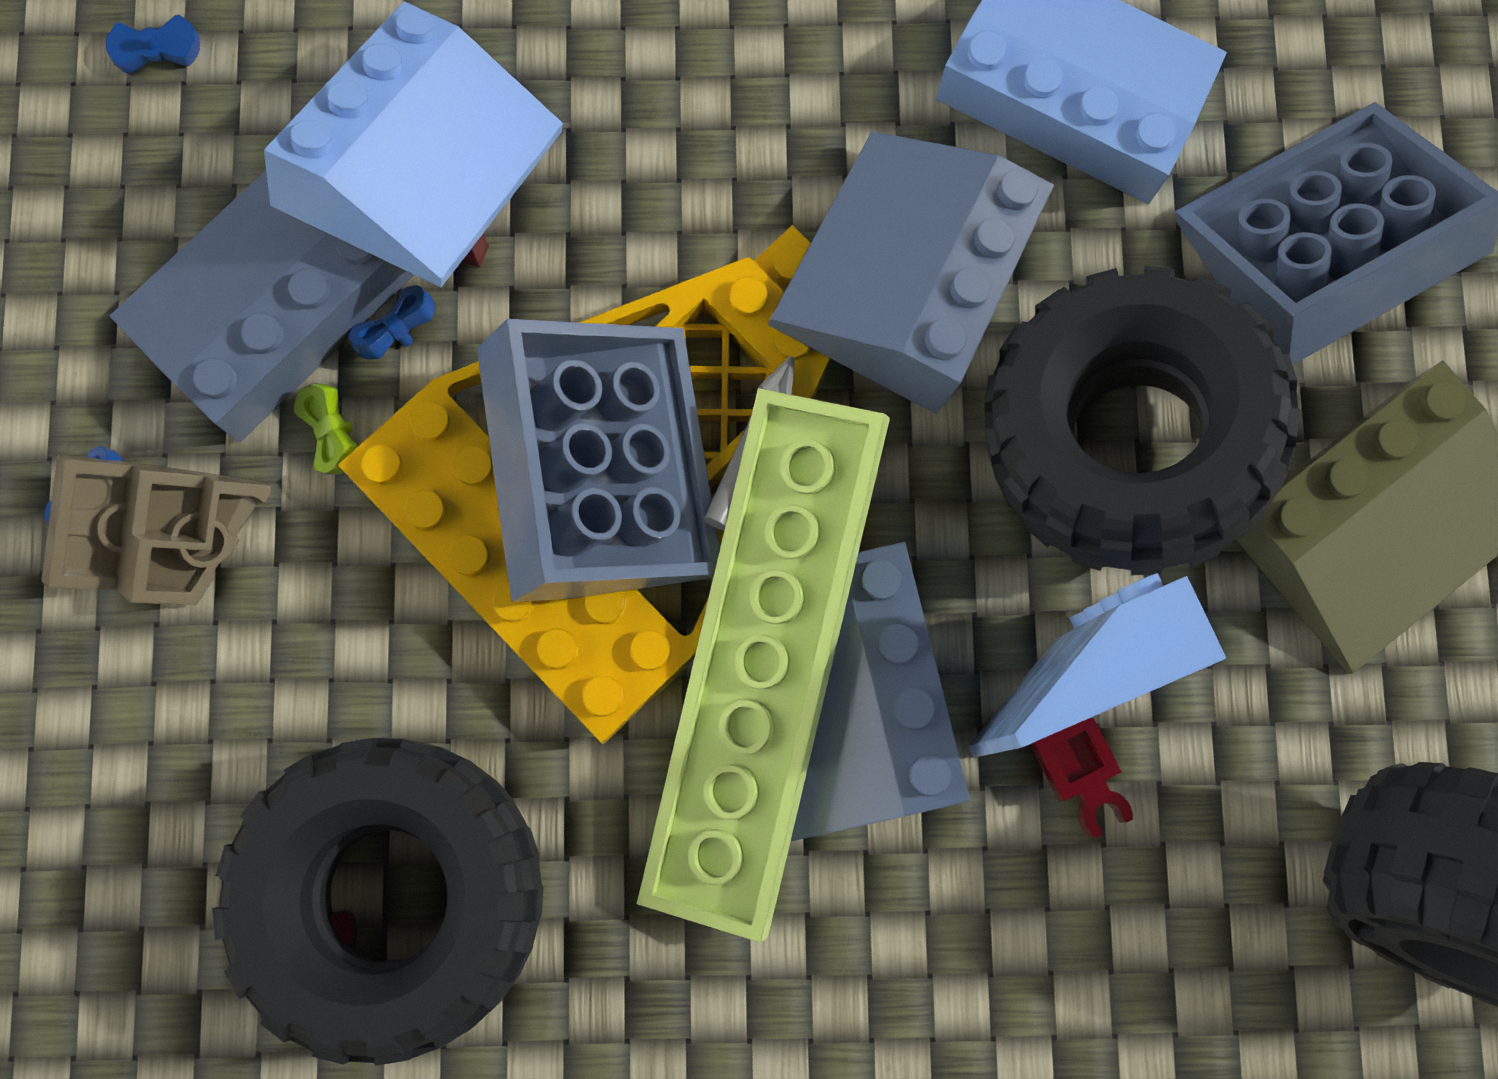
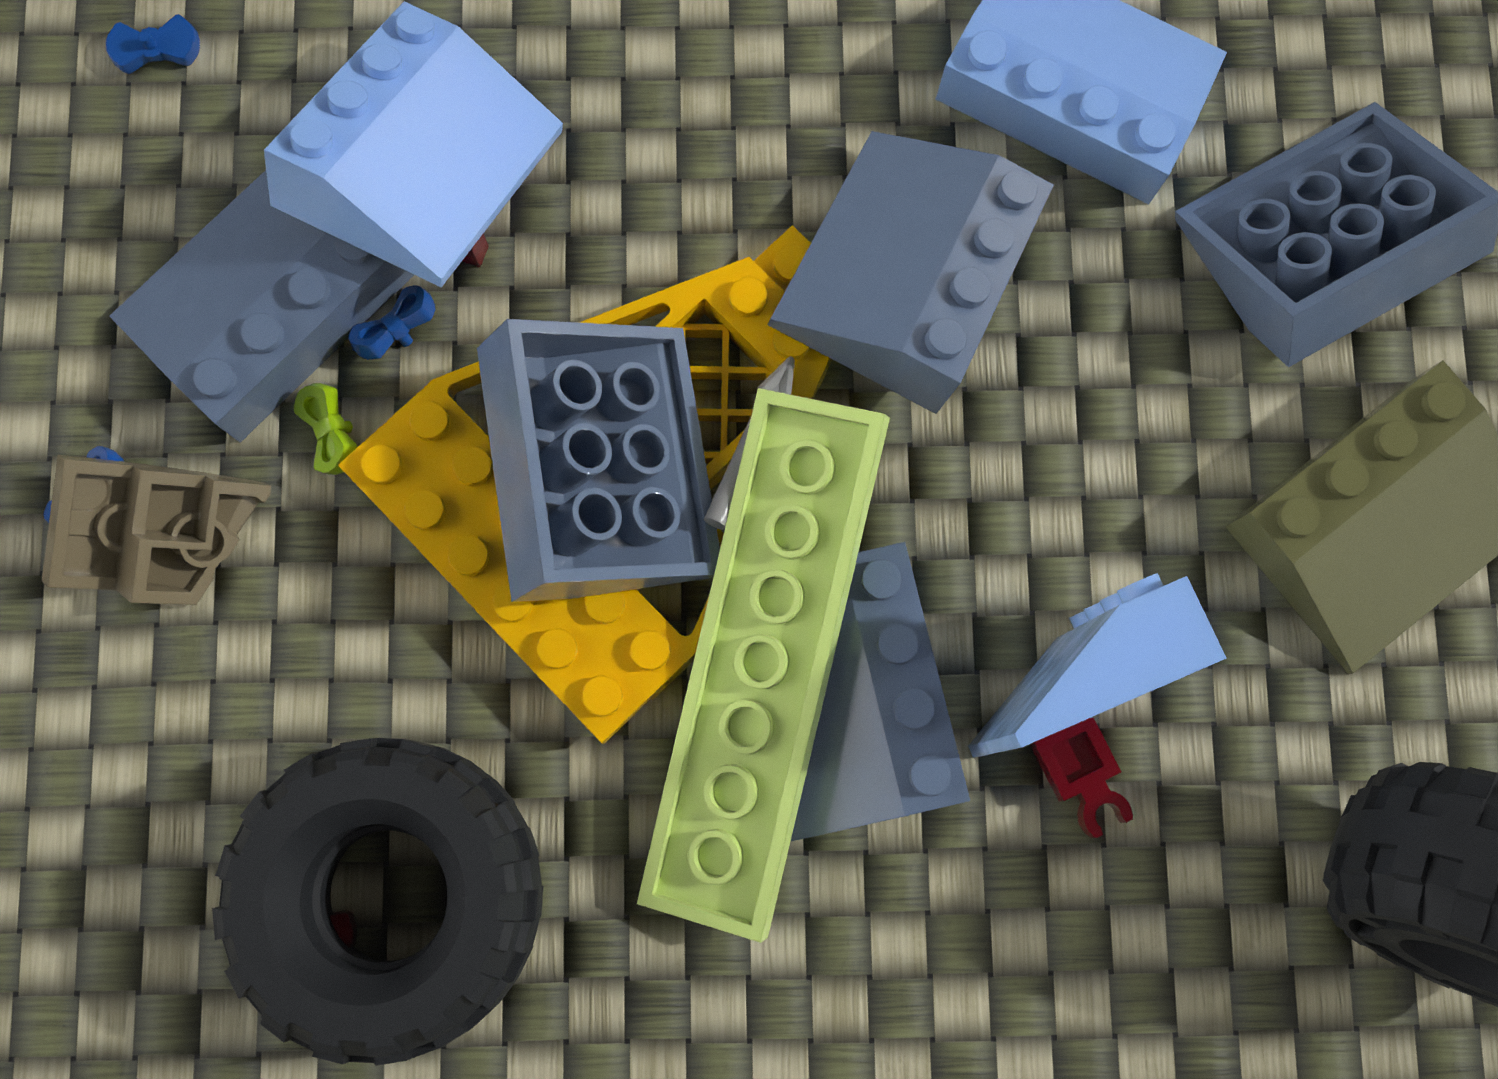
(1157, 336): black tyre -> none

